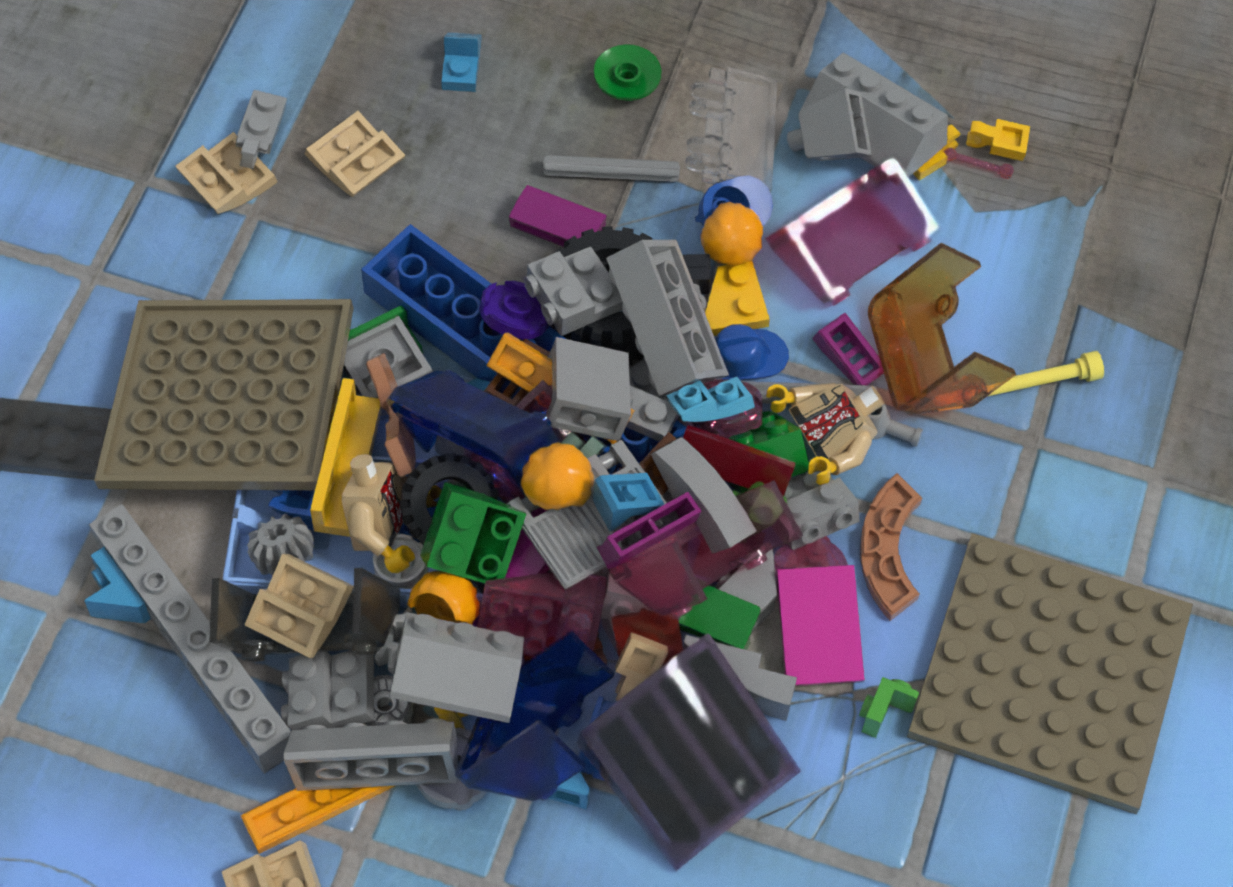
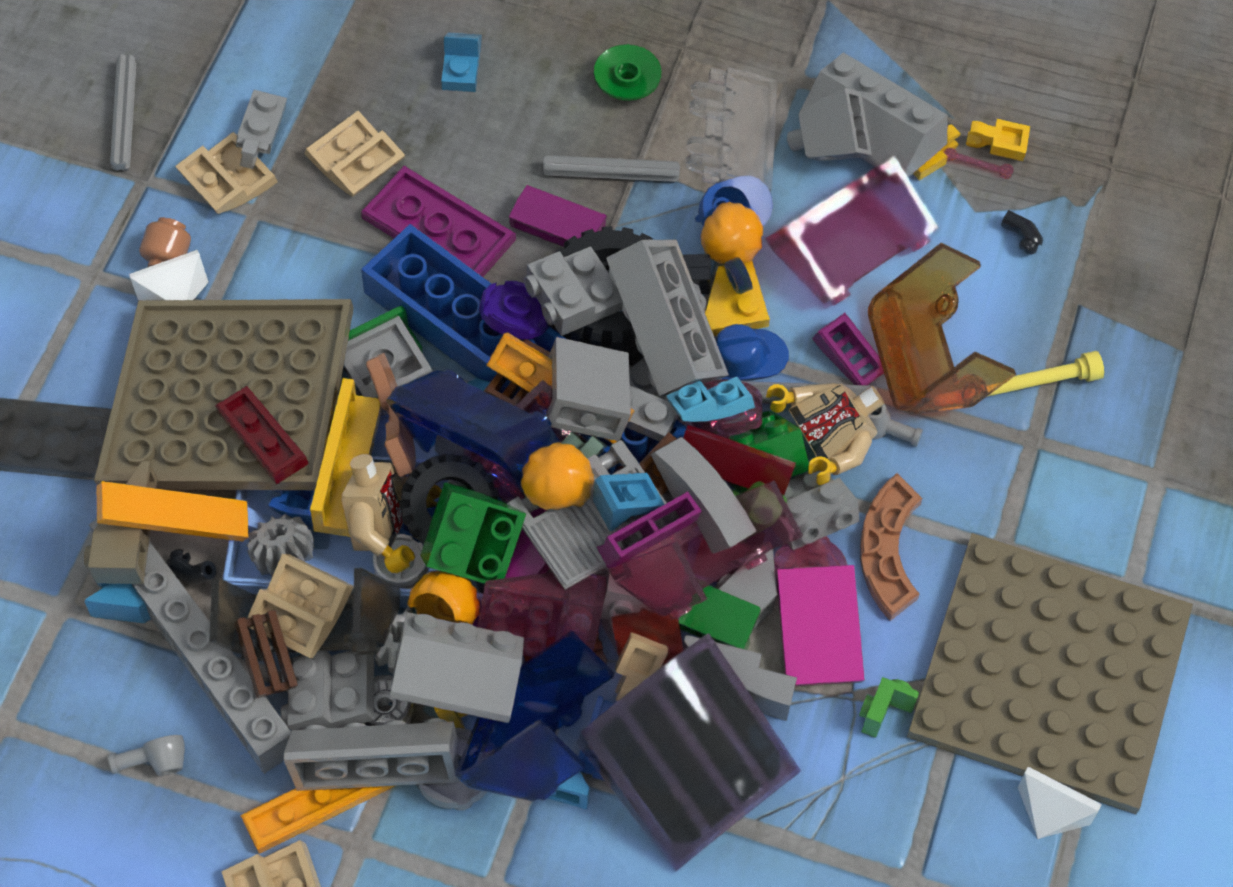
(121, 552): none -> dark tan slope
(123, 113): none -> light grey axle
(163, 754): none -> light grey bar
(164, 241): none -> nougat head
(171, 511): none -> light orange tile
(172, 279): none -> white slope
(187, 572): none -> black arm
(262, 435): none -> dark red tile
(280, 648): none -> reddish brown tile
(441, 217): none -> magenta tile
(738, 275): none -> tile
(1031, 236): none -> black arm
(1054, 806): none -> white slope

